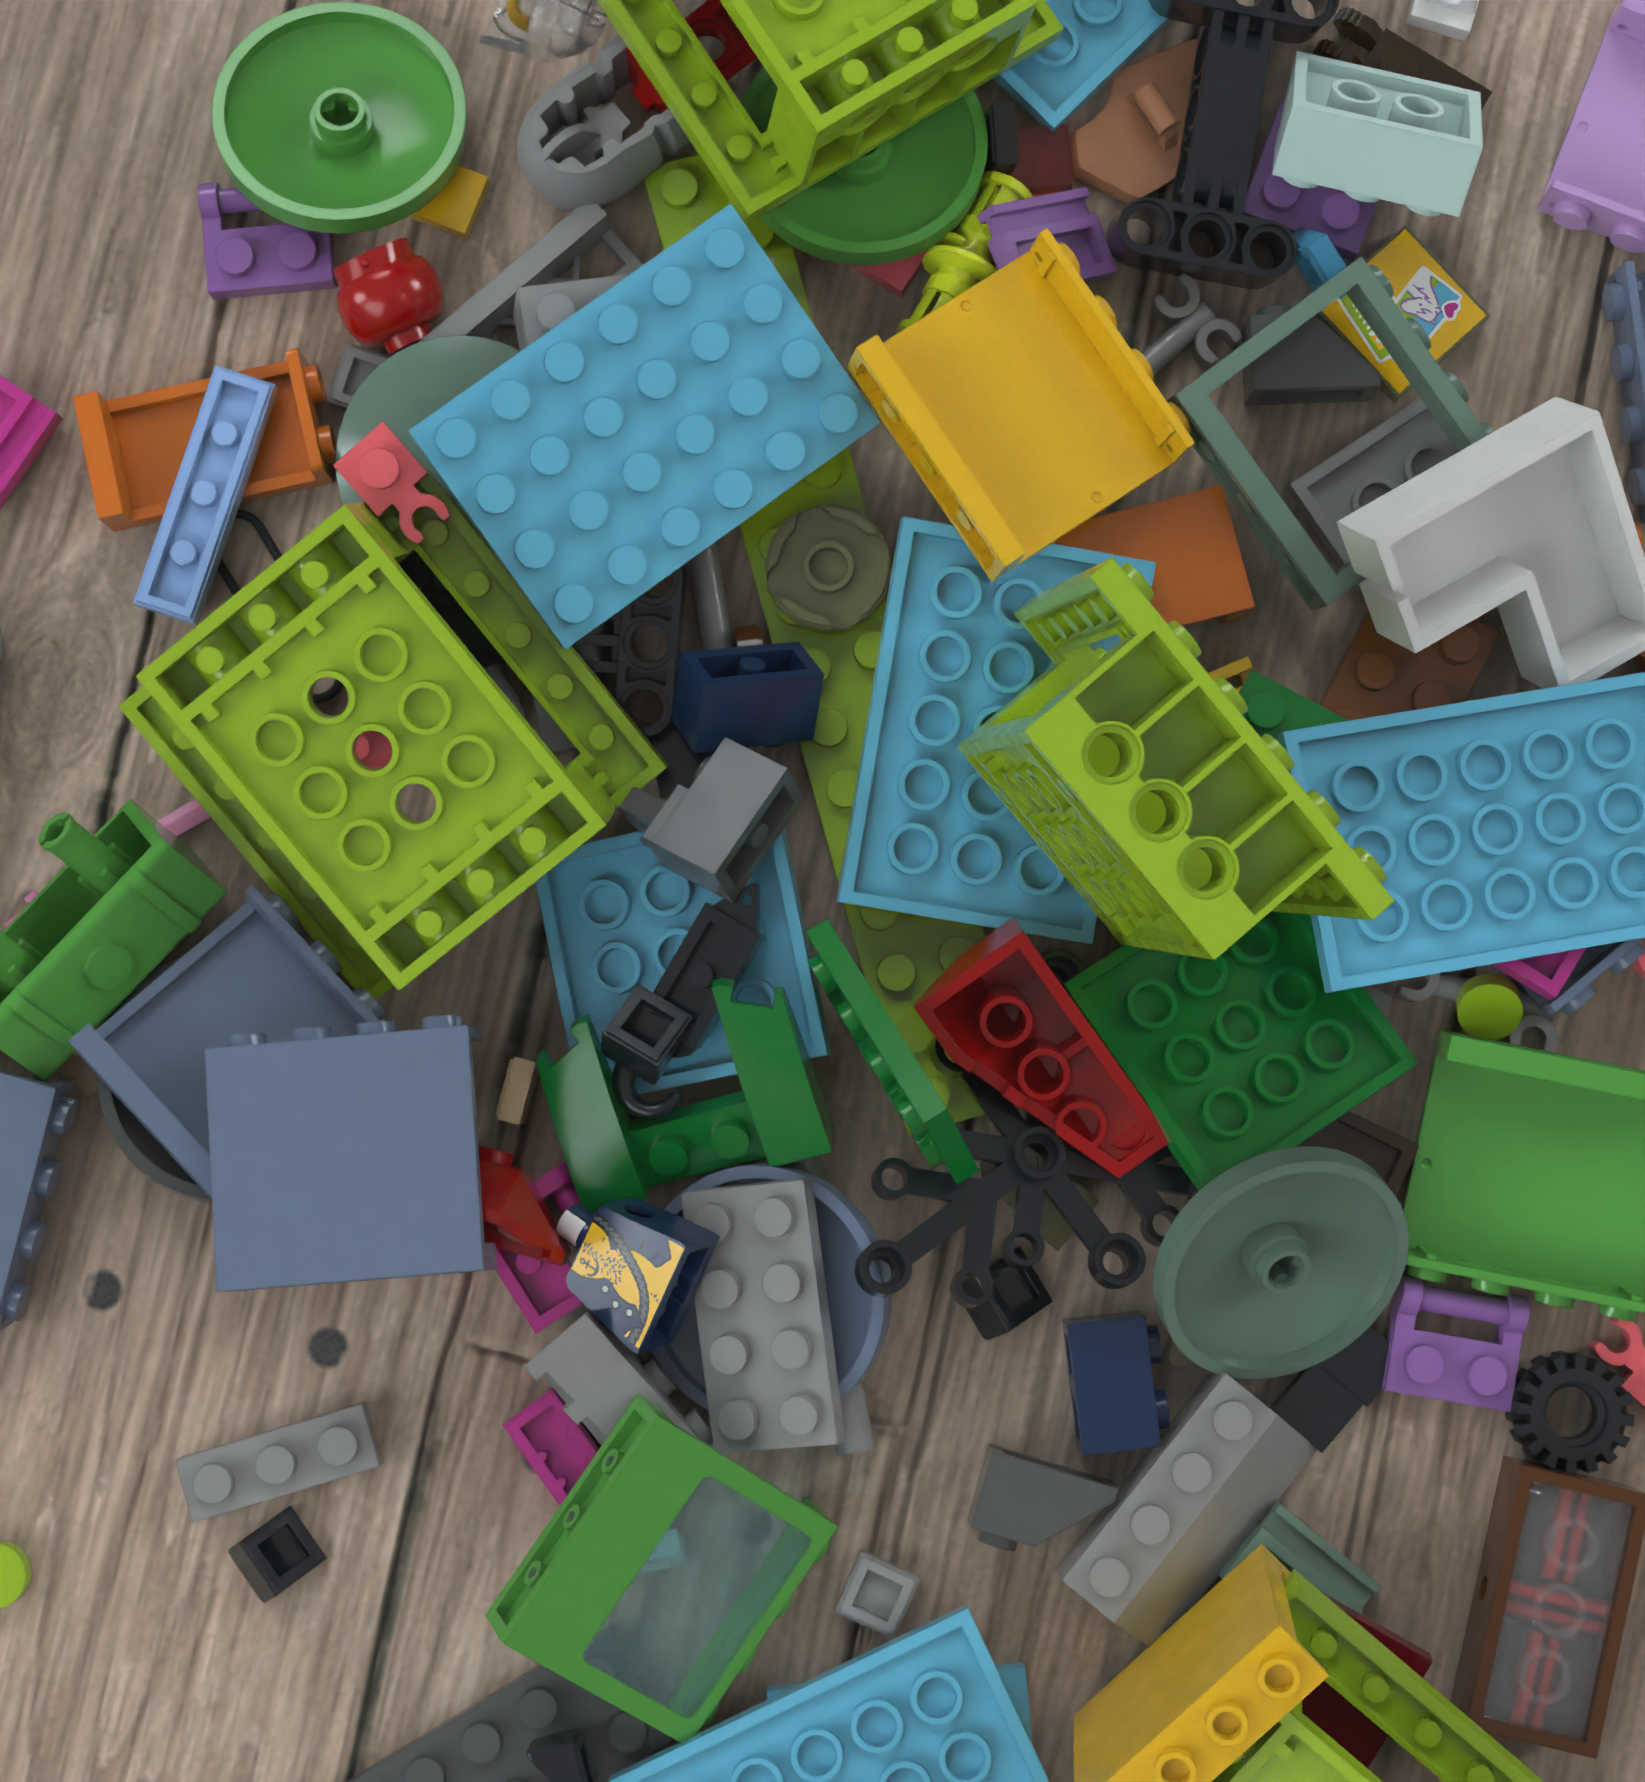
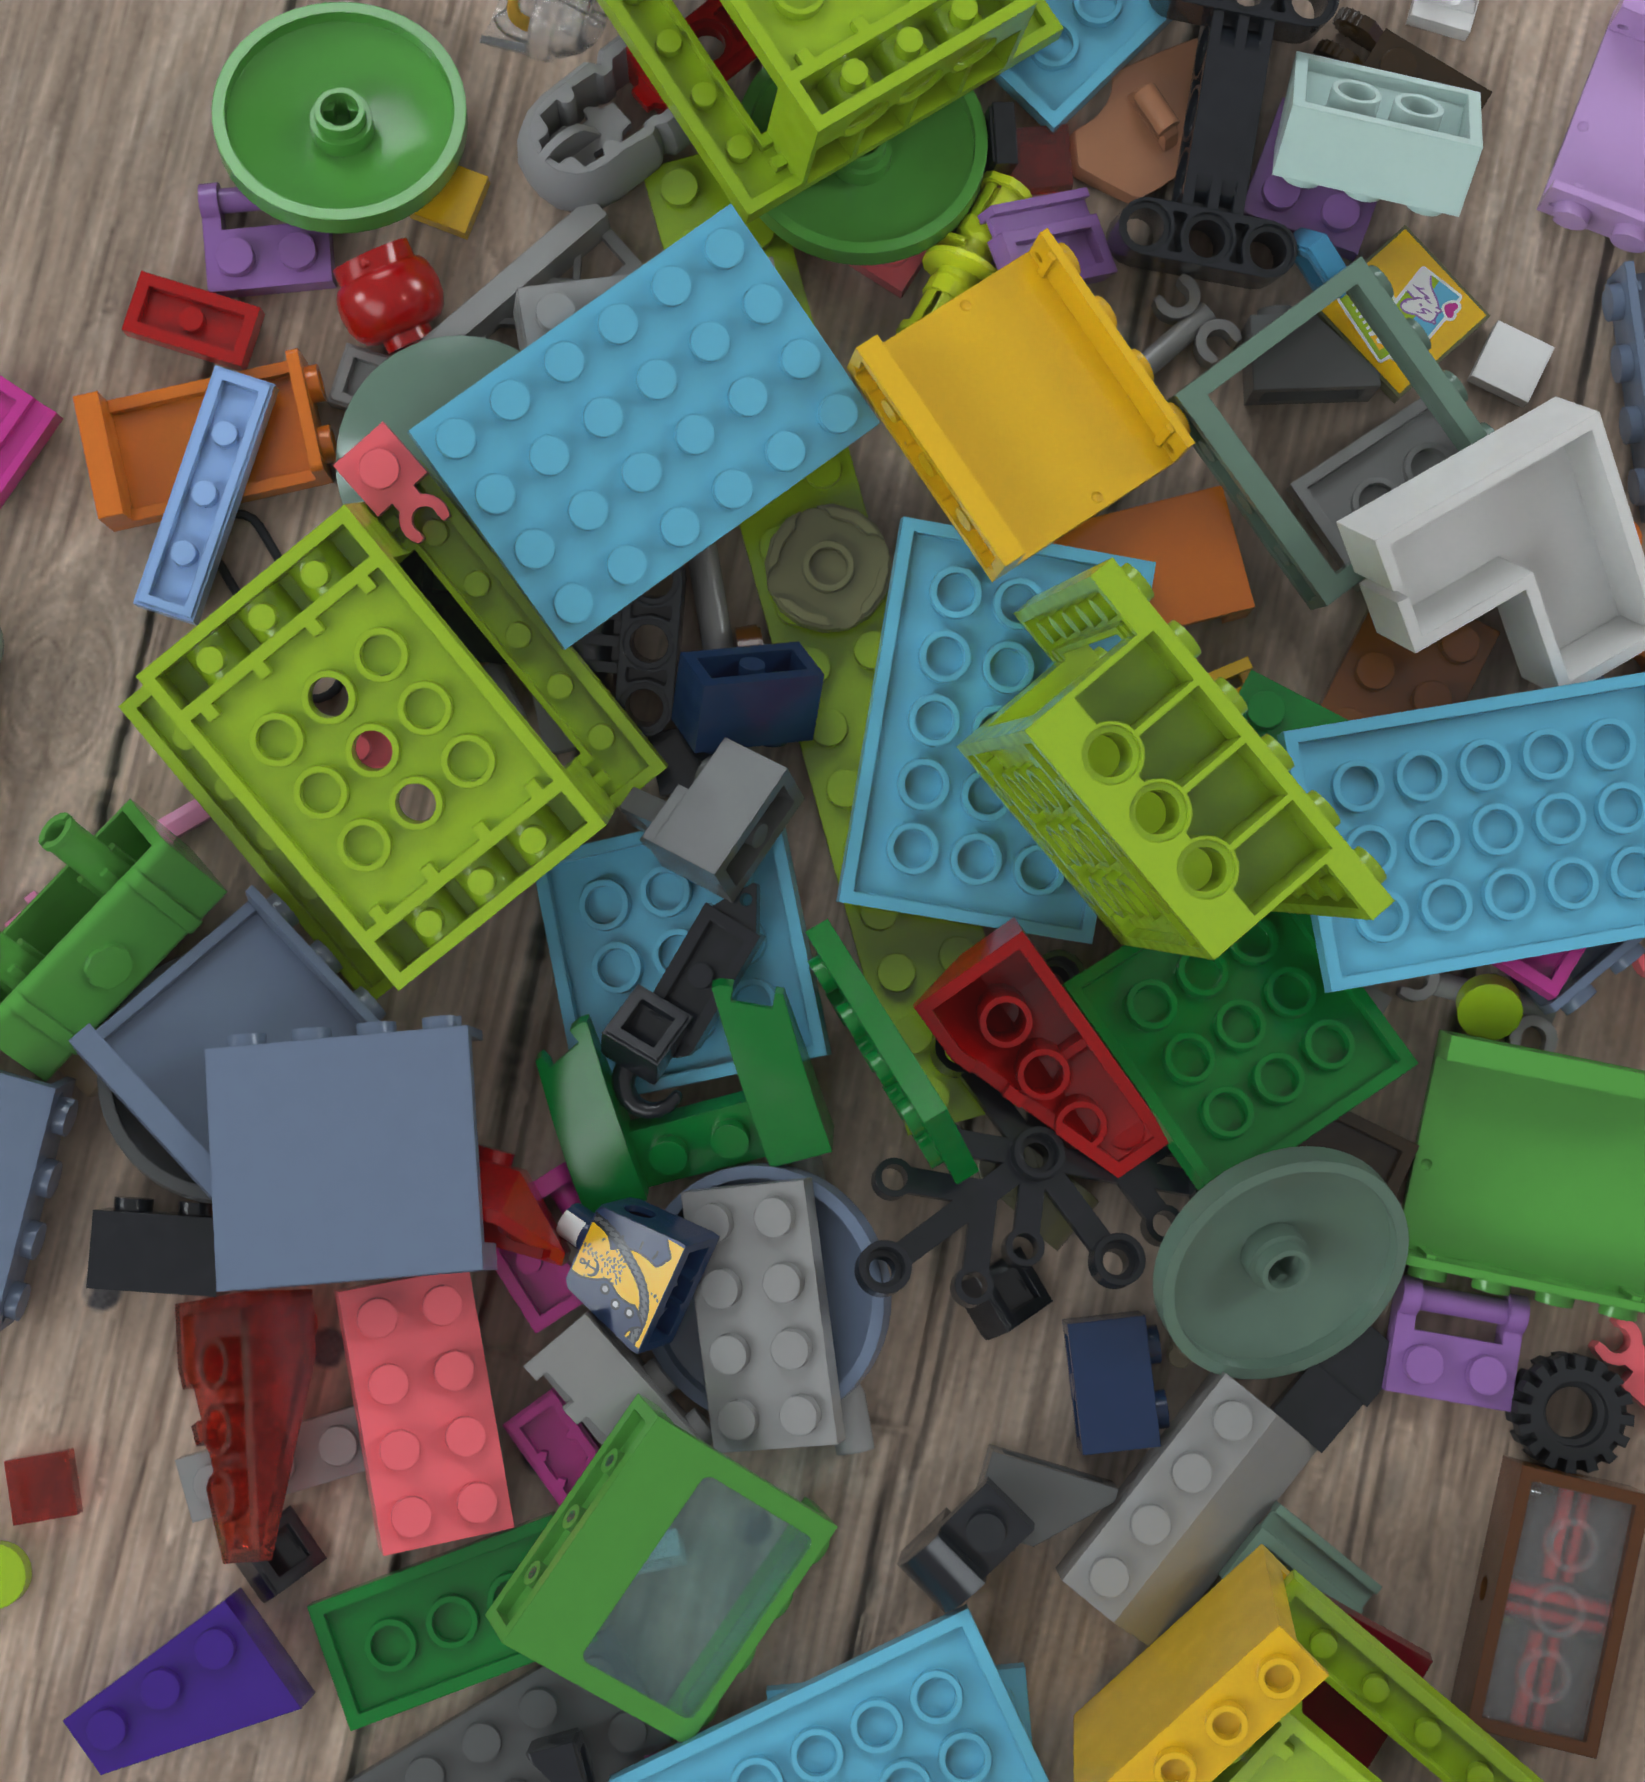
(43, 1486): none -> clear red tile
(153, 1249): none -> black brick
(193, 321): none -> red plate
(193, 1688): none -> dark purple wedge
(251, 1381): none -> clear red wedge
(421, 1627): none -> green plate
(424, 1410): none -> coral brick
(517, 1091): tan tile -> none
(877, 1593): light grey tile -> none
(965, 1545): none -> black brick
(1510, 364): none -> white tile

